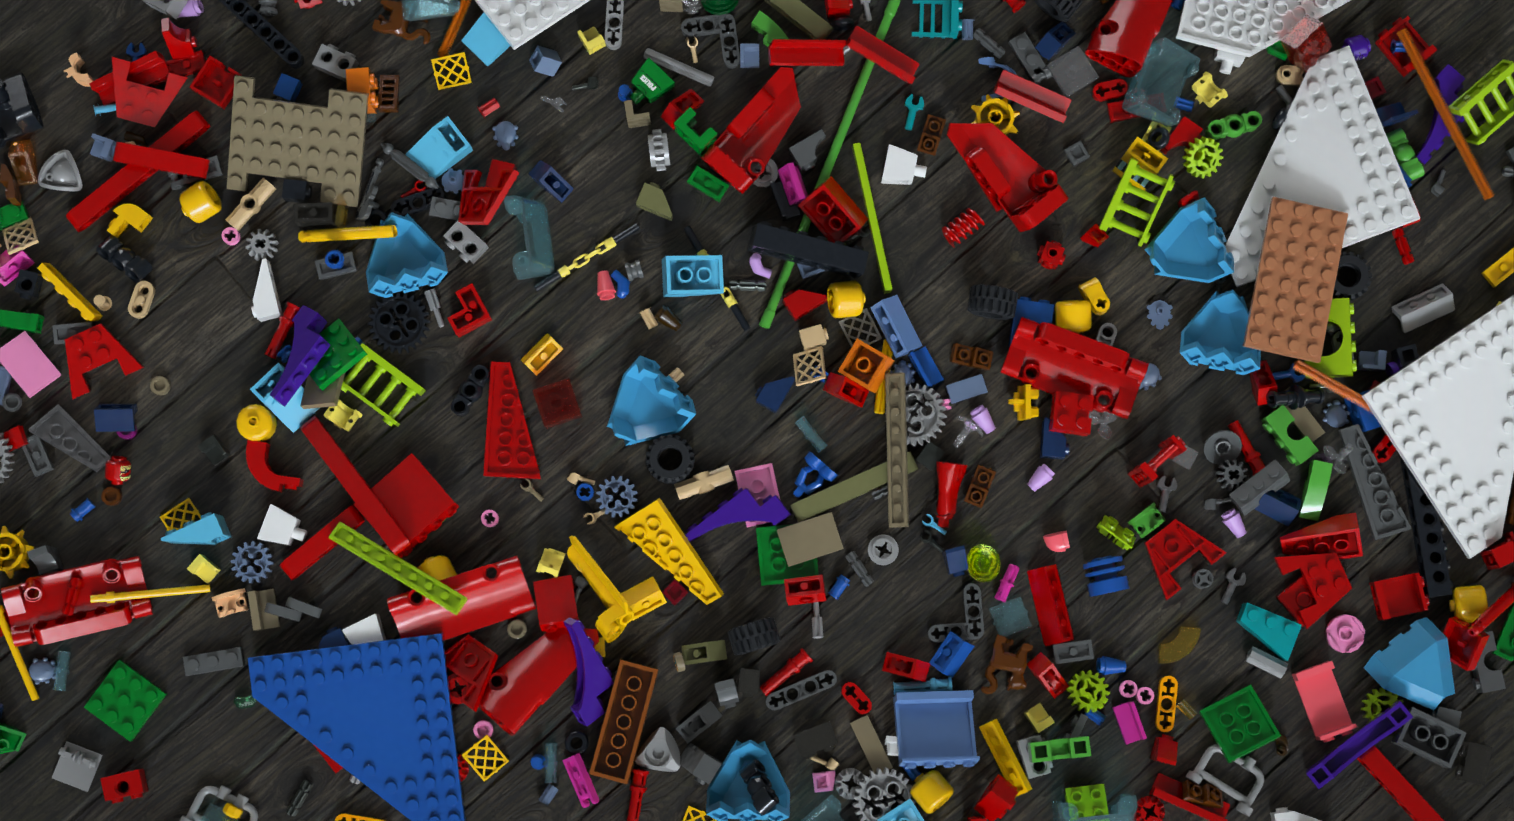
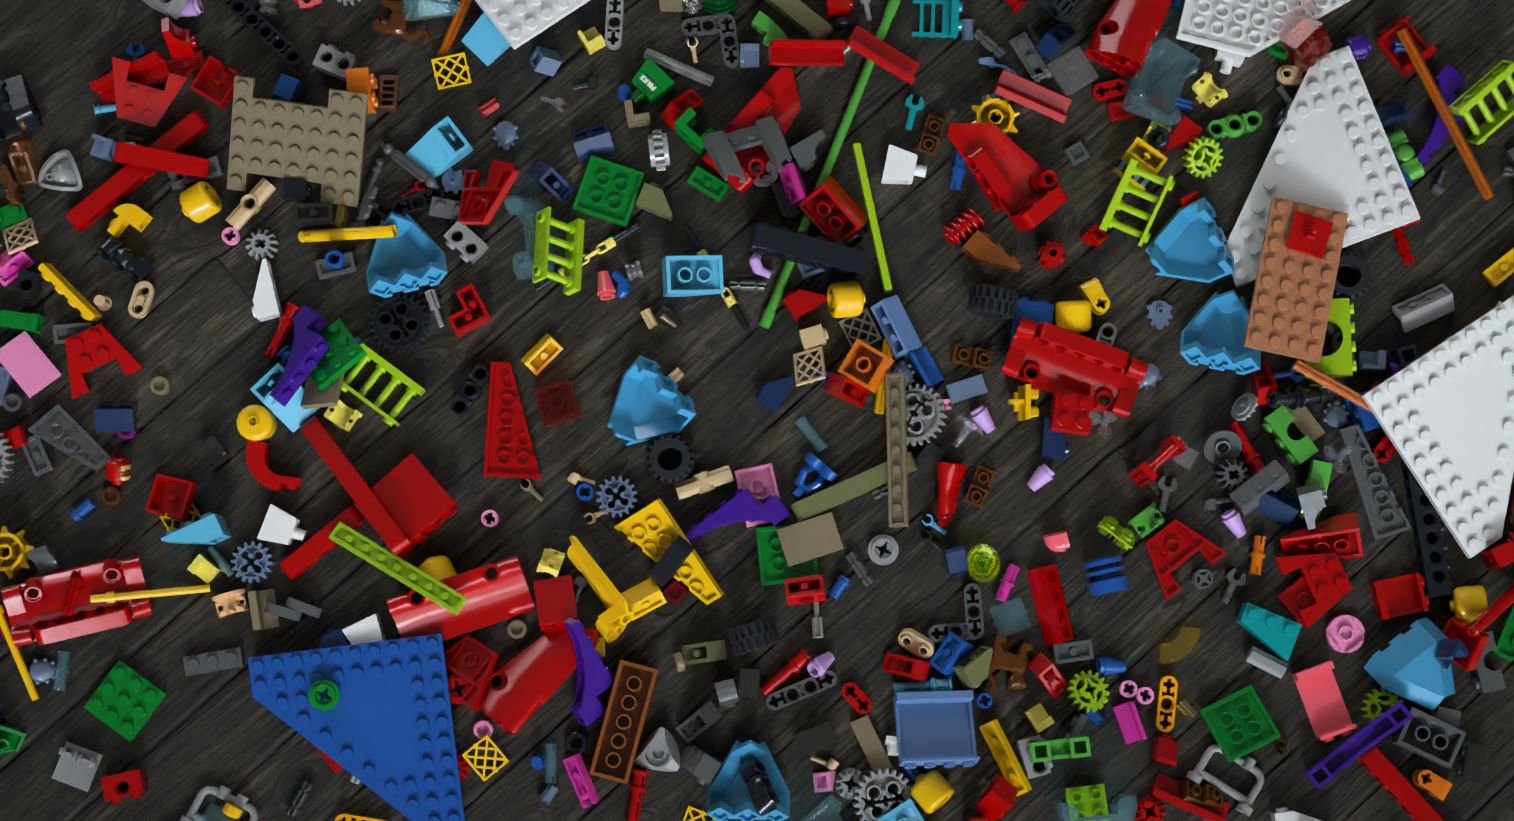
(76, 62): light nougat piece -> none
(171, 497): none -> red piece
(221, 562): none -> sand green animal
(245, 702): clear green arm -> none
(315, 697): none -> green gear
(573, 254): none -> lime fence
(592, 141): none -> dark blue panel
(608, 191): none -> green plate
(671, 561): none -> black beam
(723, 146): none -> dark grey wedge
(820, 664): none -> lavender cone
(916, 642): none -> tan plate
(957, 172): none -> blue pin
(974, 667): none -> olive slope
(984, 700): none -> blue piece
(985, 252): none -> dark orange slope
(1246, 400): none -> light grey gear
(1257, 555): none -> orange pin
(1309, 235): none -> red piece
(1311, 501): none -> arch
(1375, 88): dark red tile -> none
(1433, 784): none -> orange piece
(1449, 649): none -> dark blue panel

